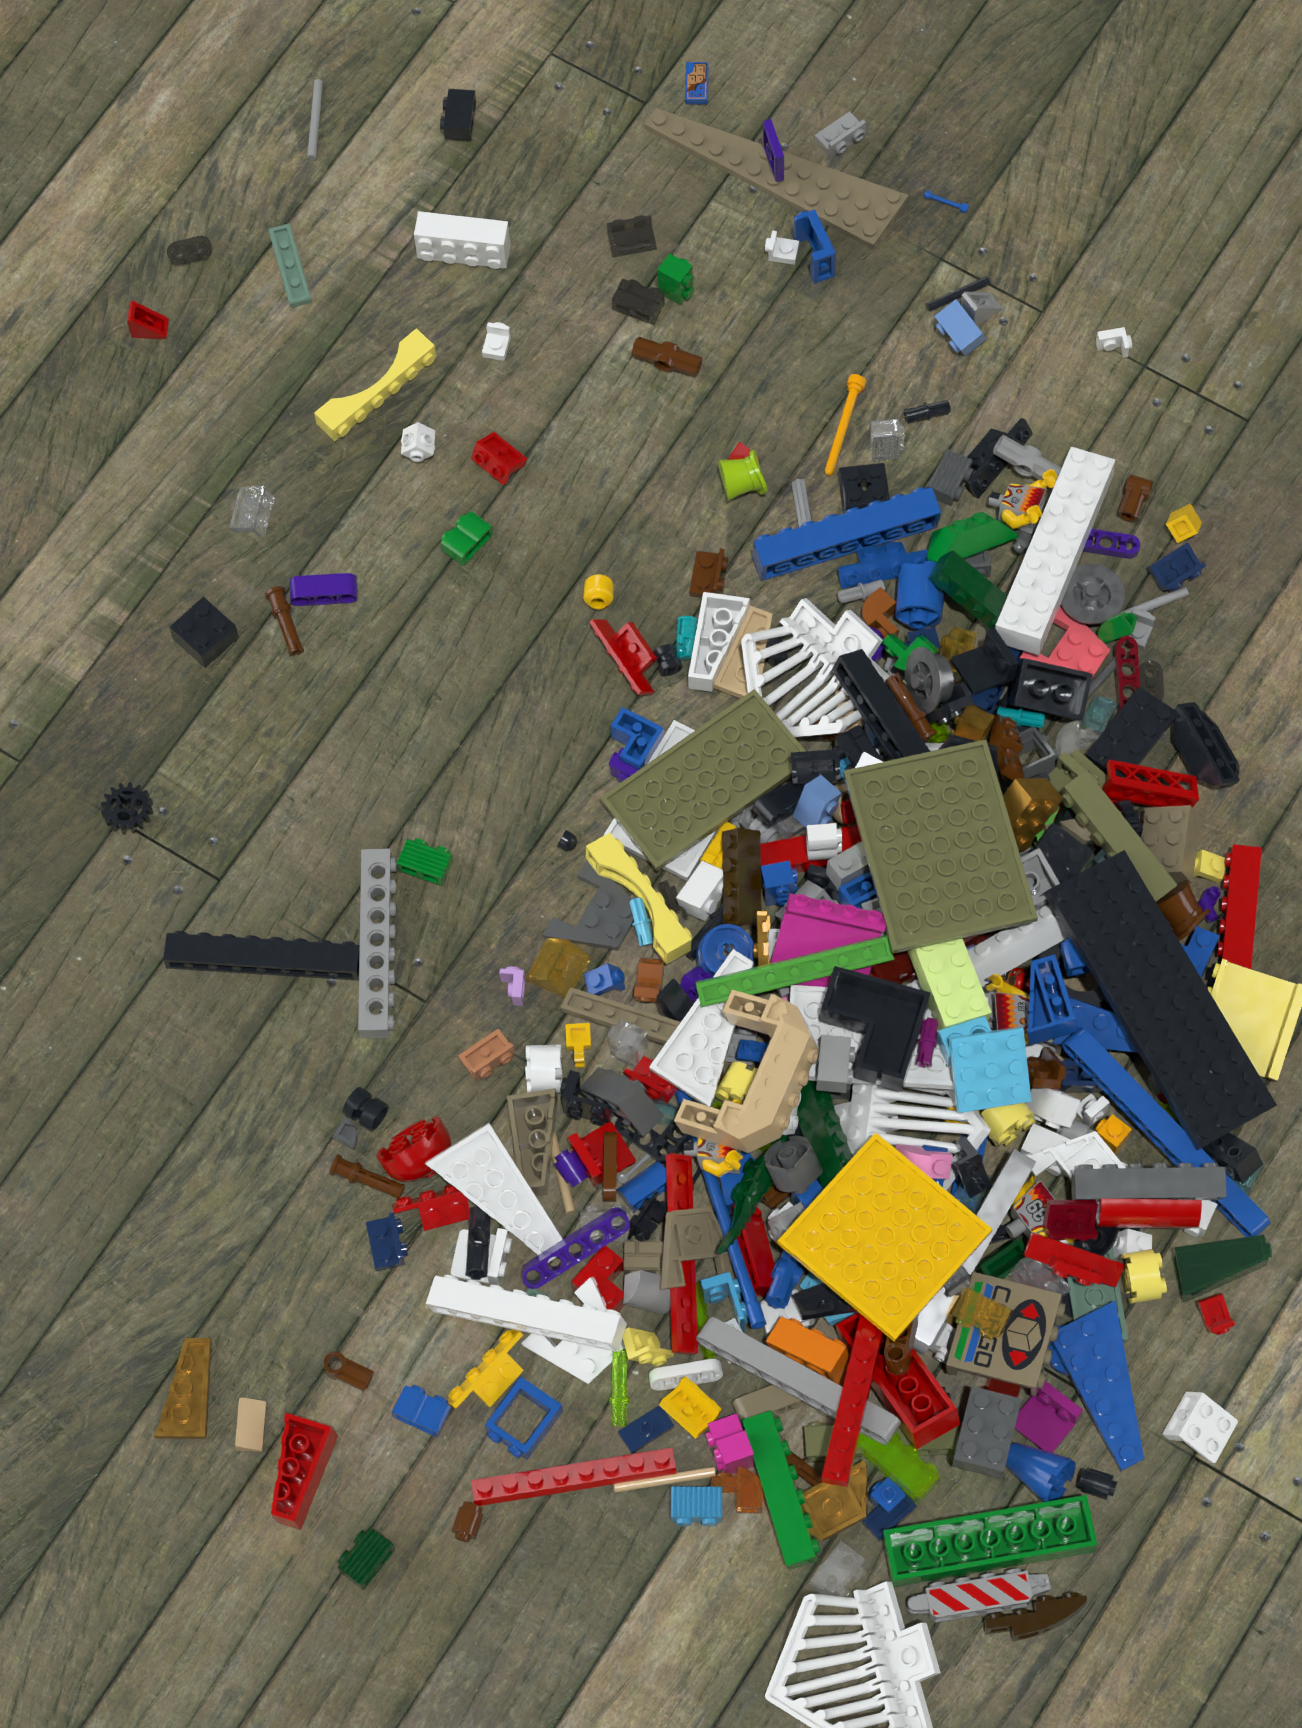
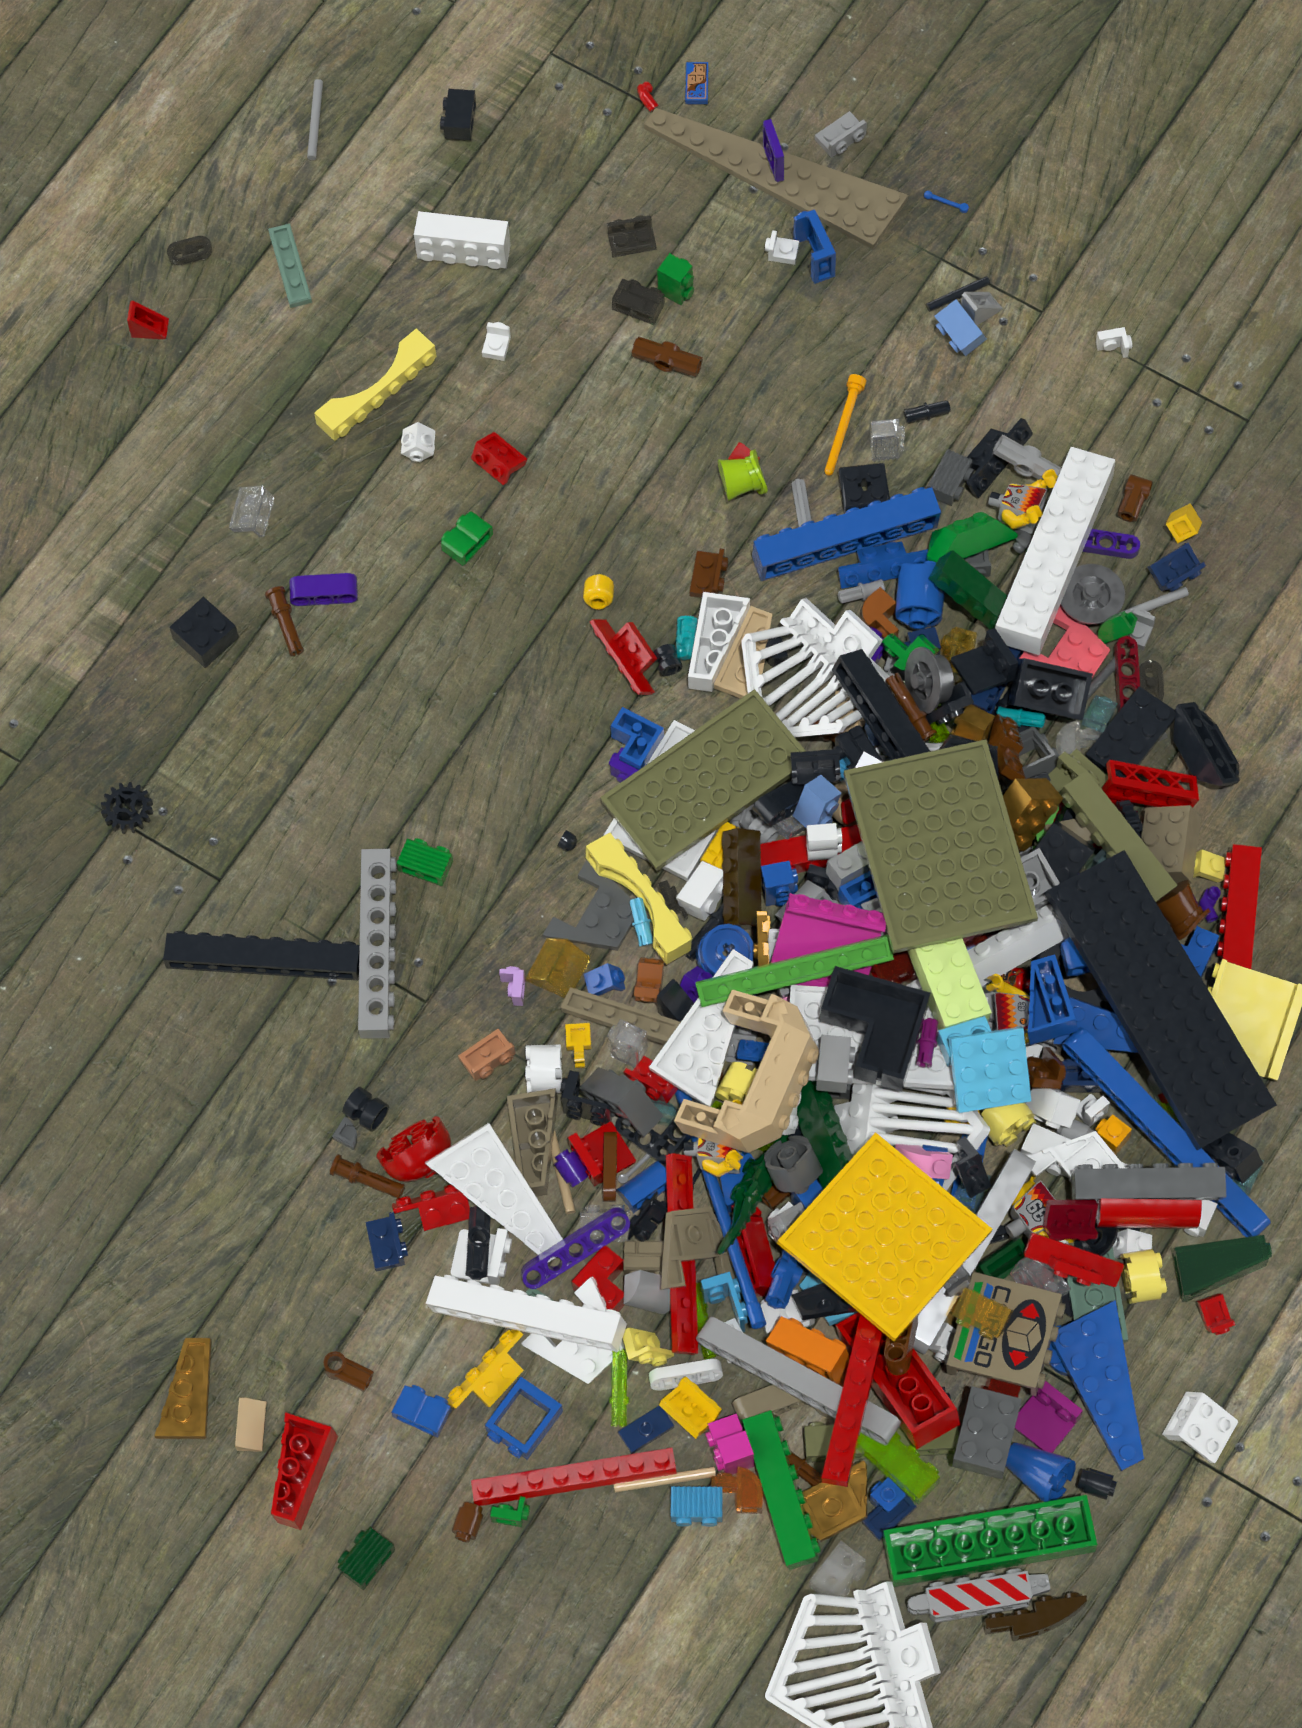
(508, 1516): none -> green bracket
(644, 93): none -> red arm

